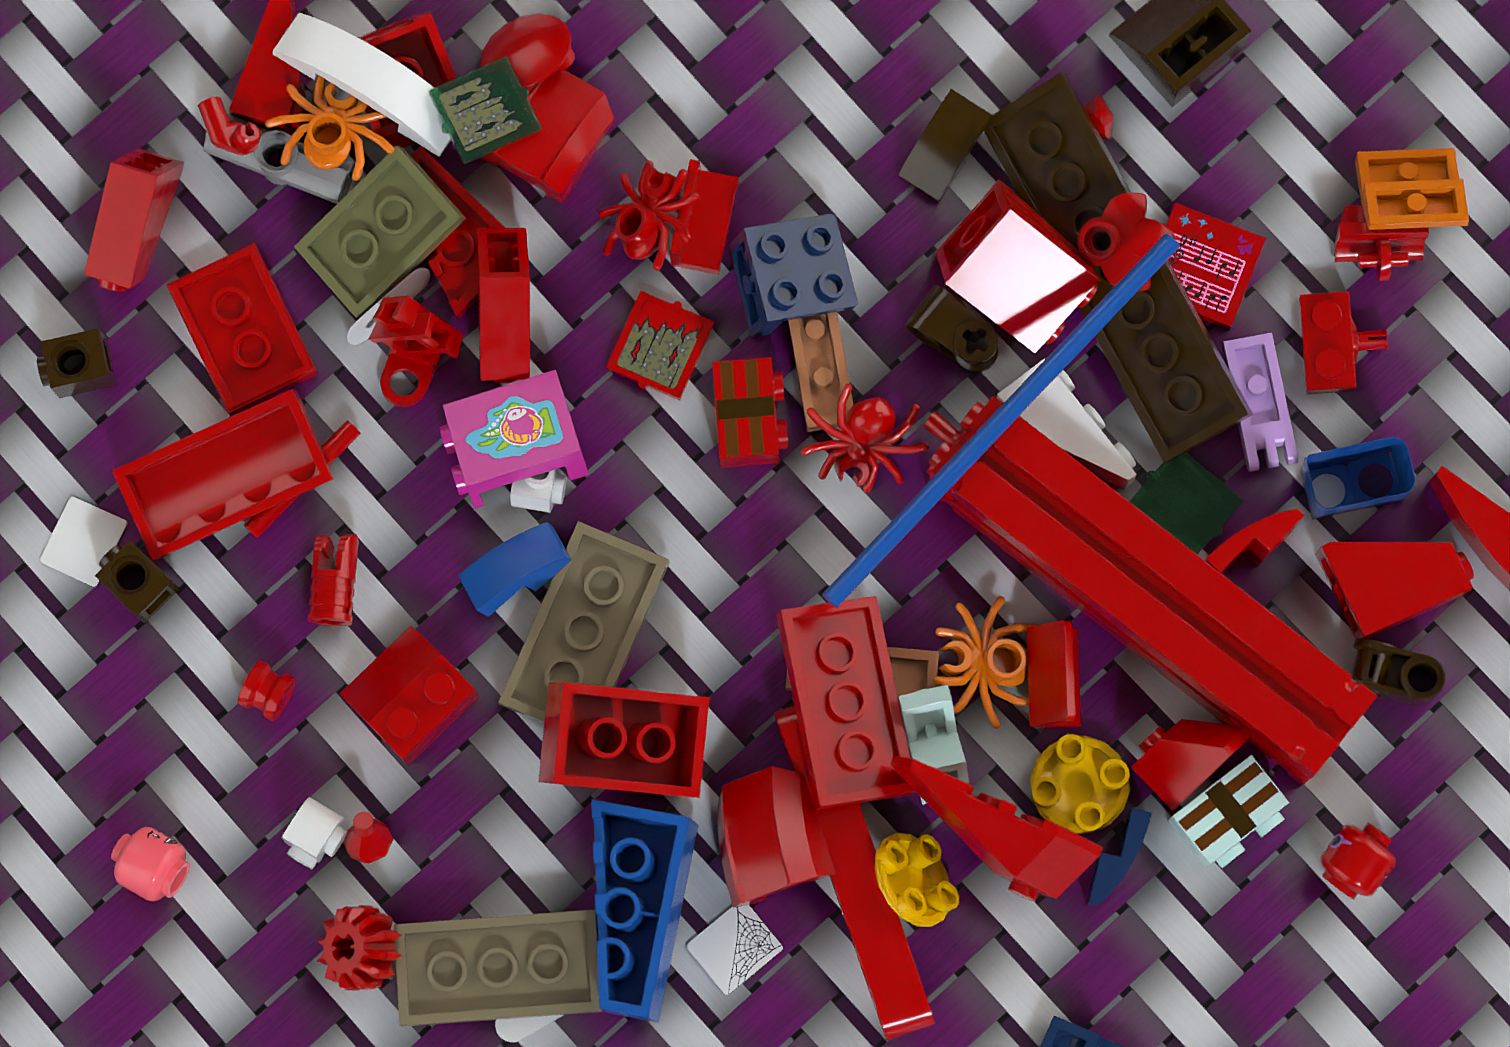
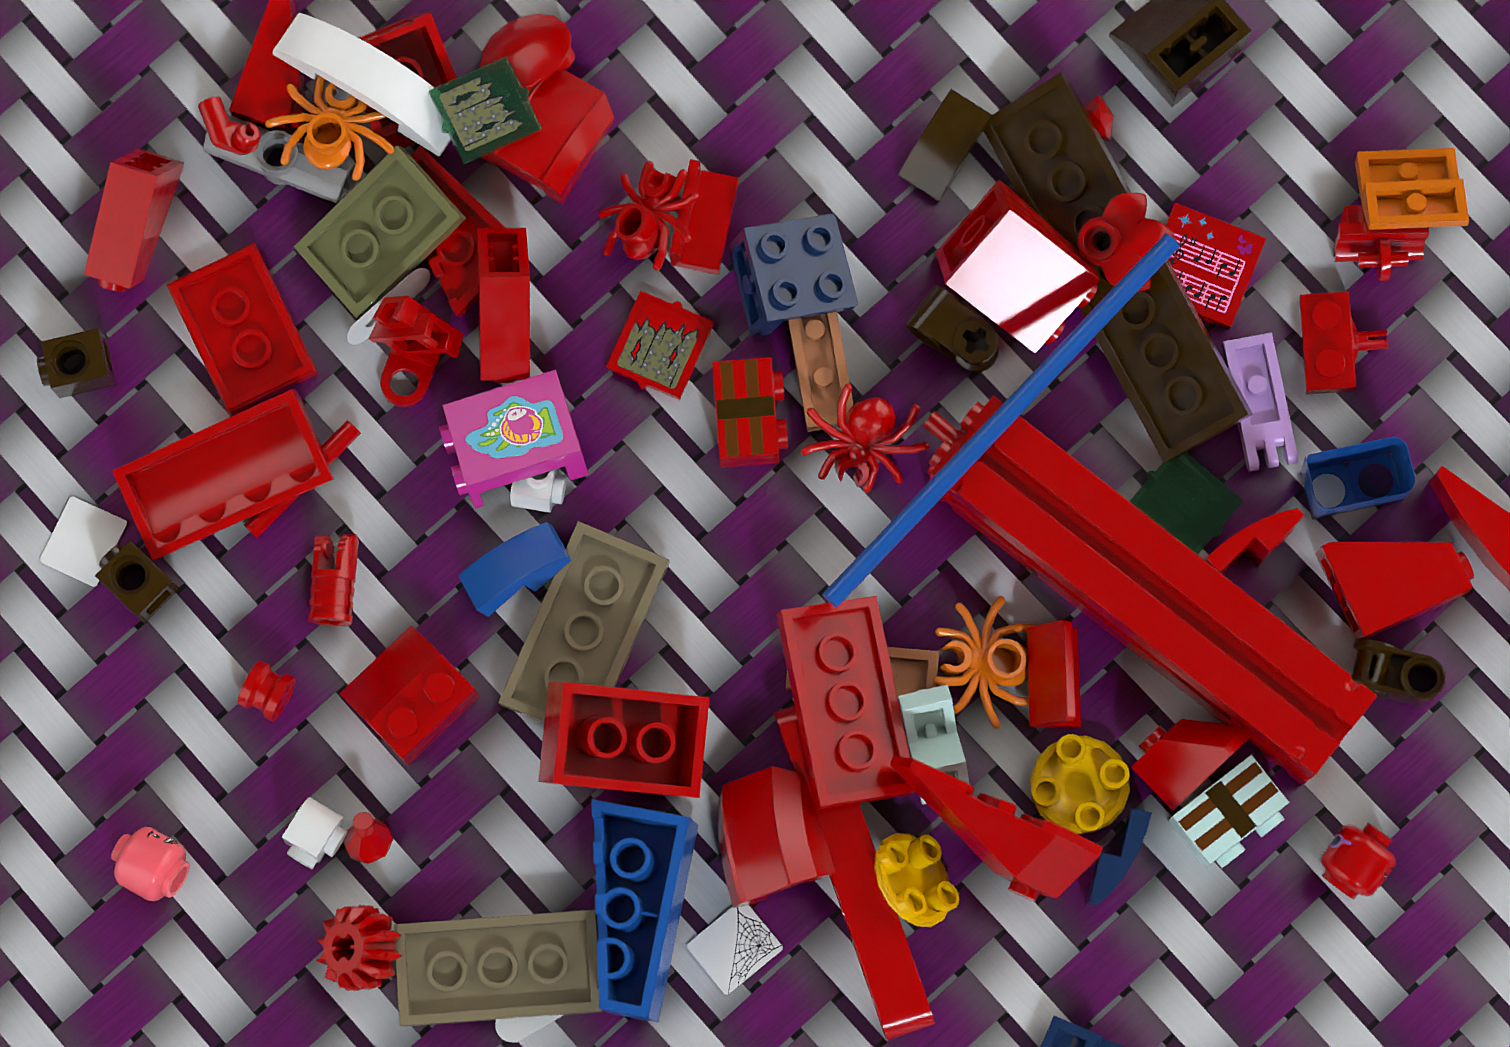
(1075, 429): white slope -> none

